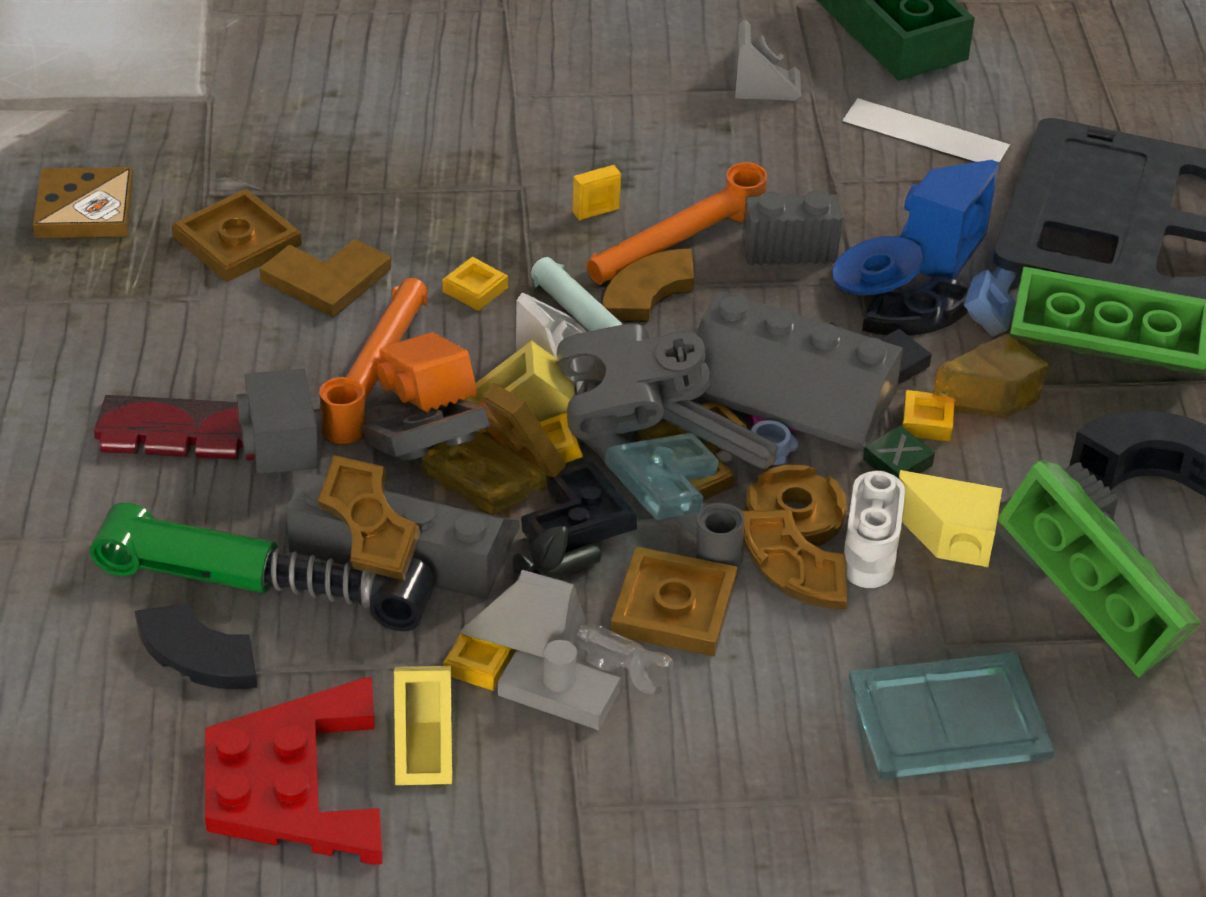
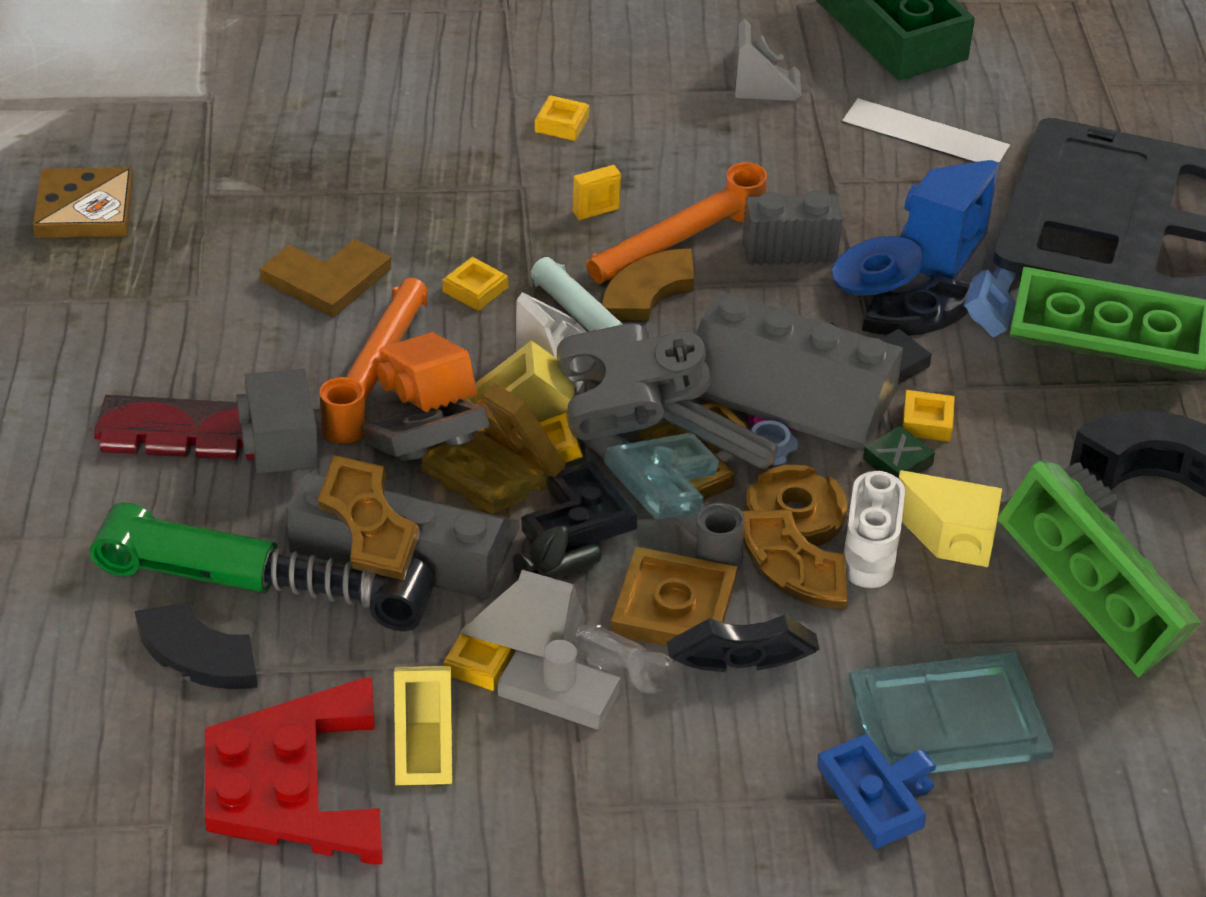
(236, 234): pearl gold tile -> none
(562, 118): none -> yellow tile
(762, 644): none -> black tile
(876, 792): none -> blue plate
(992, 379): clear yellow slope -> none

